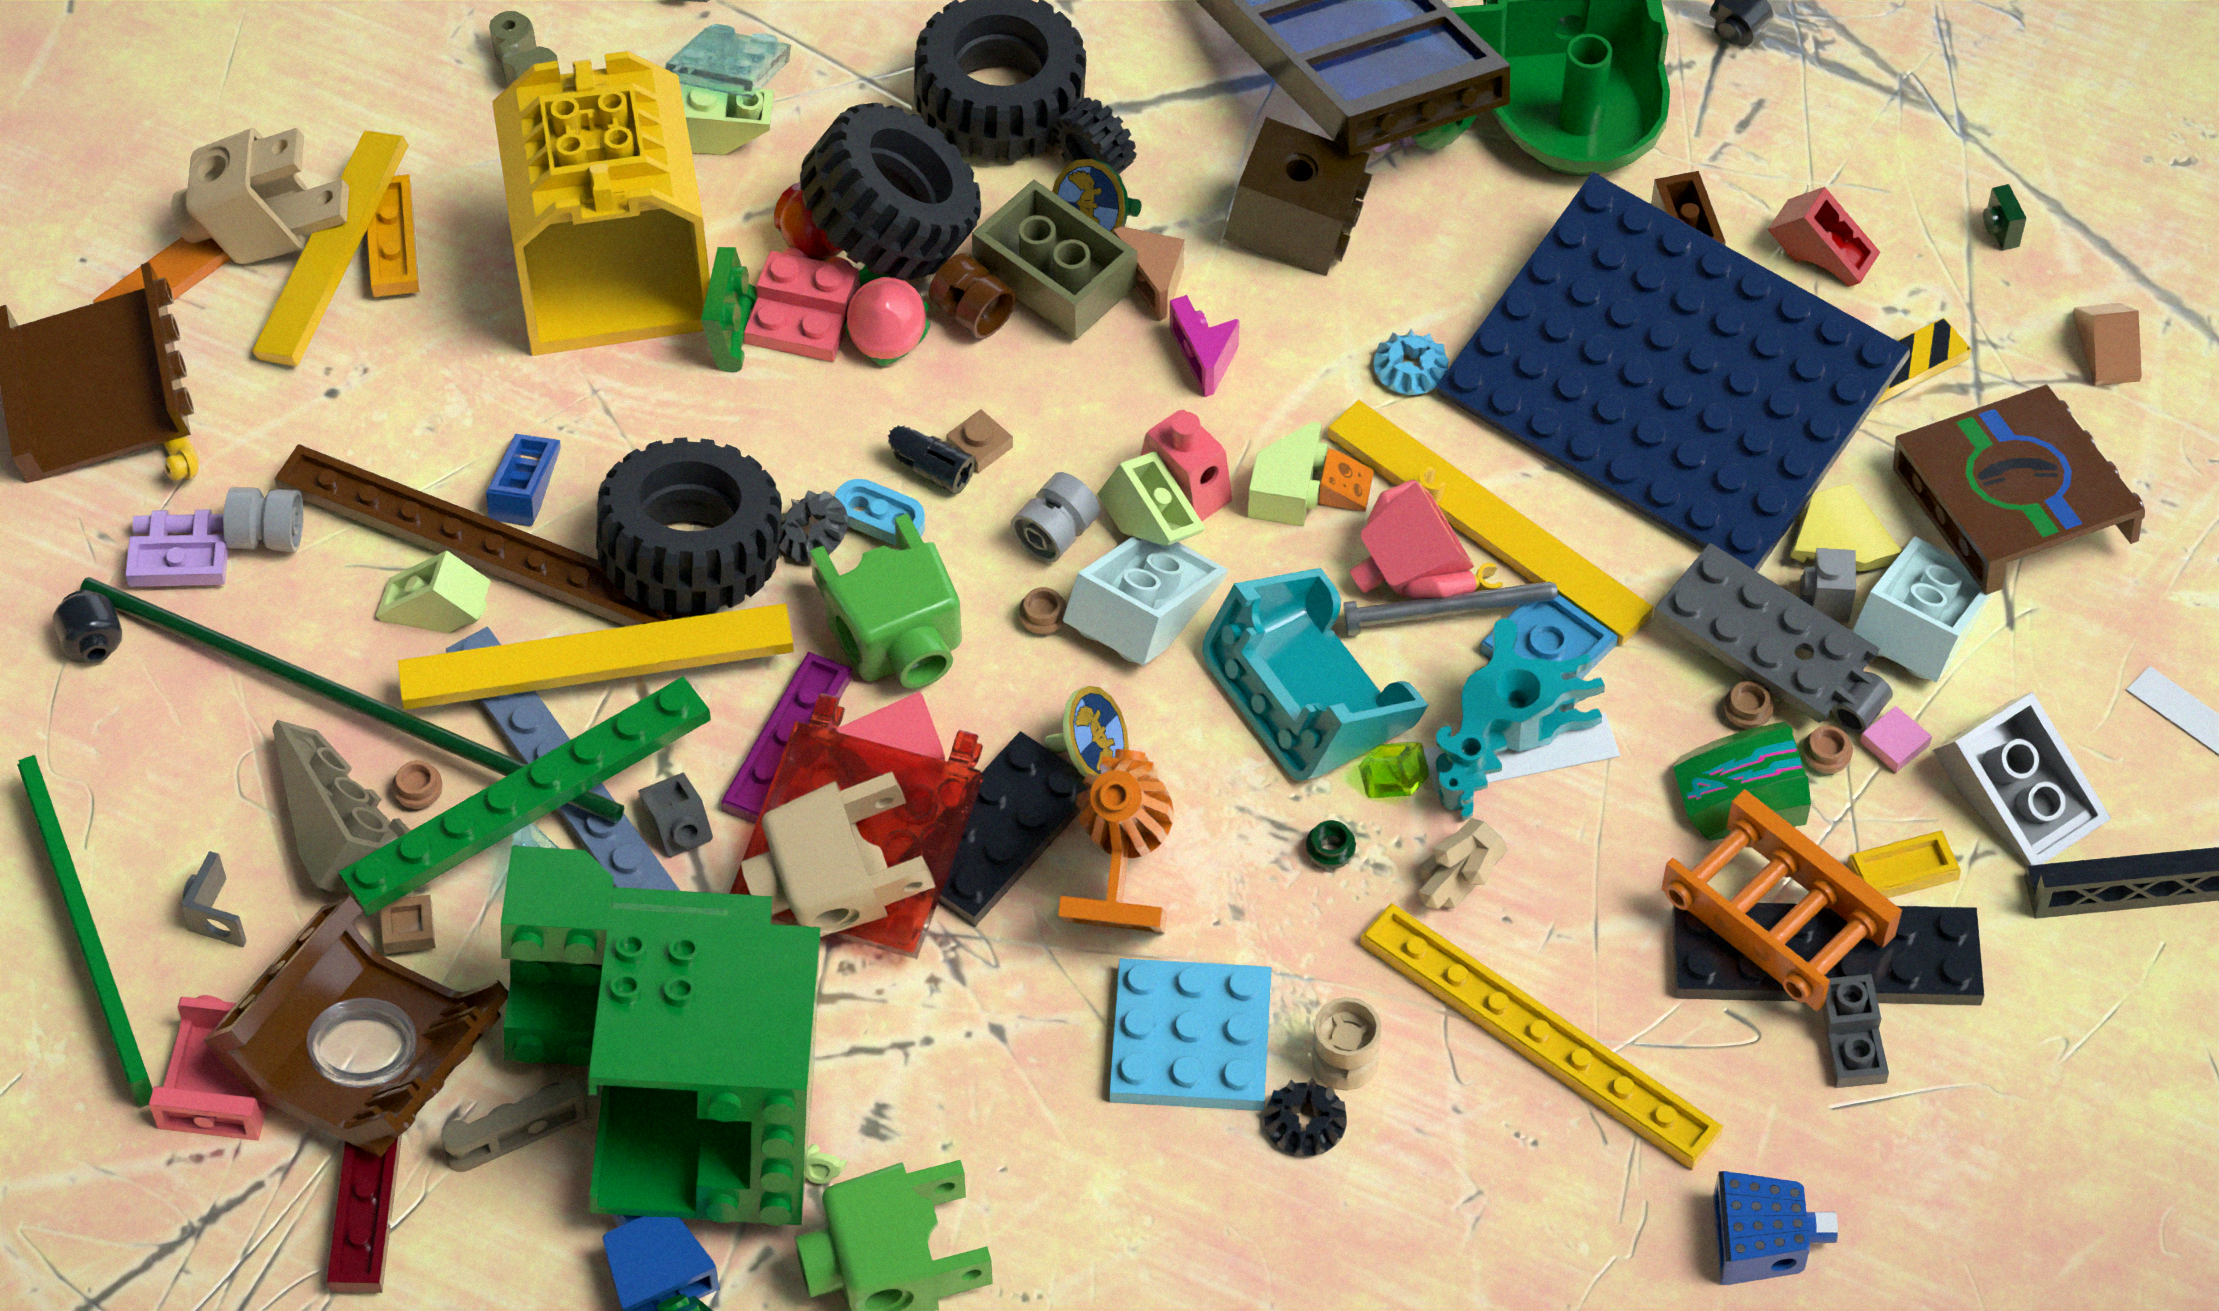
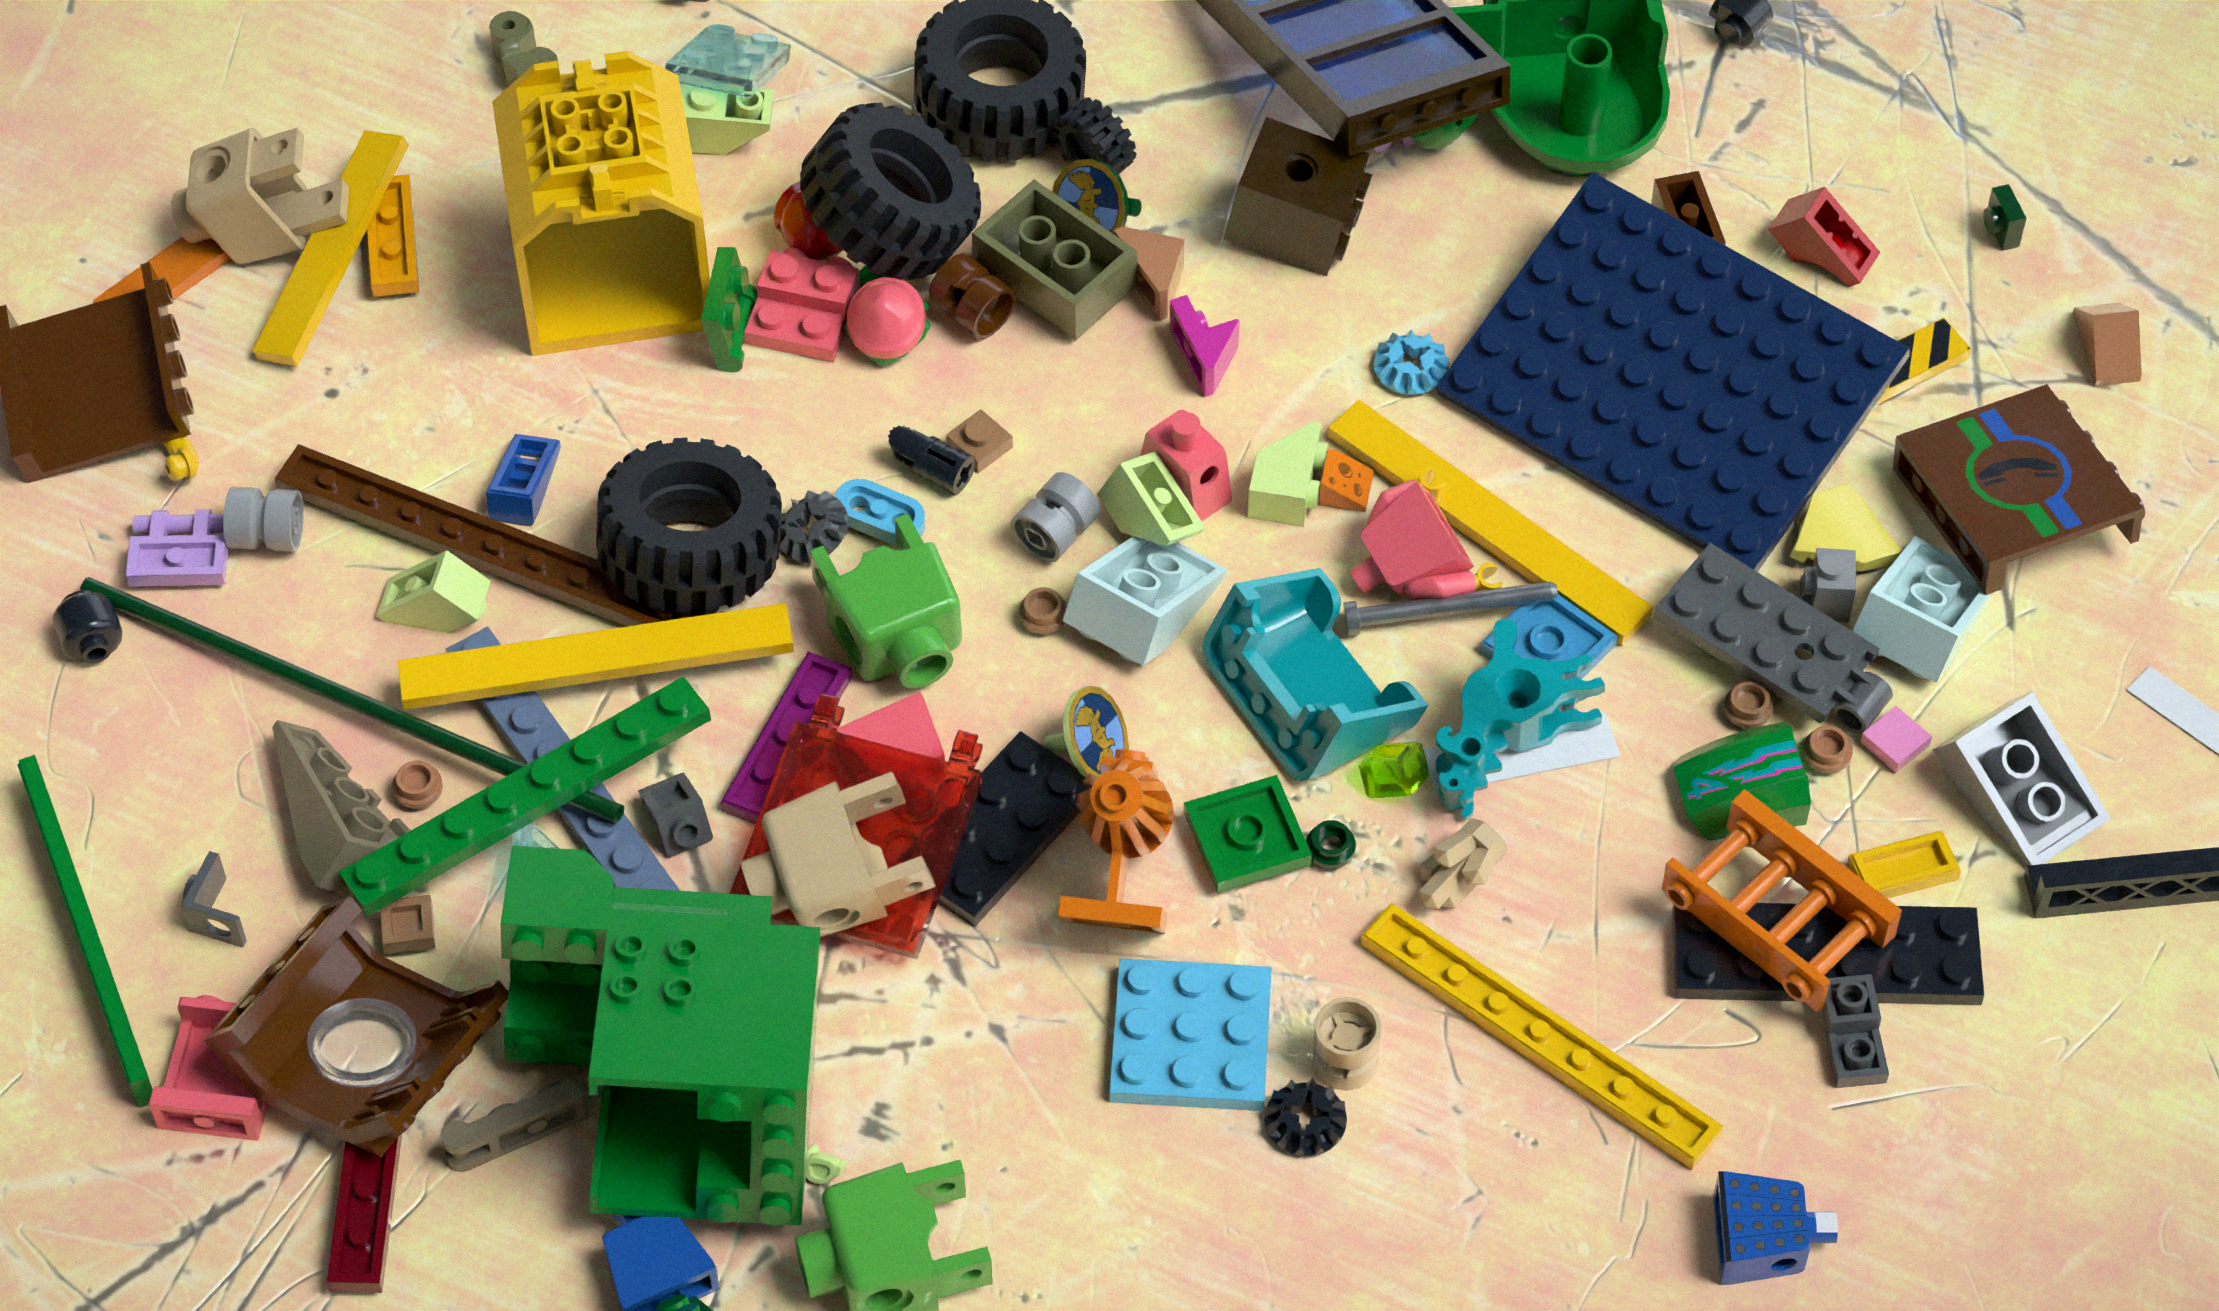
(1247, 833): none -> green plate

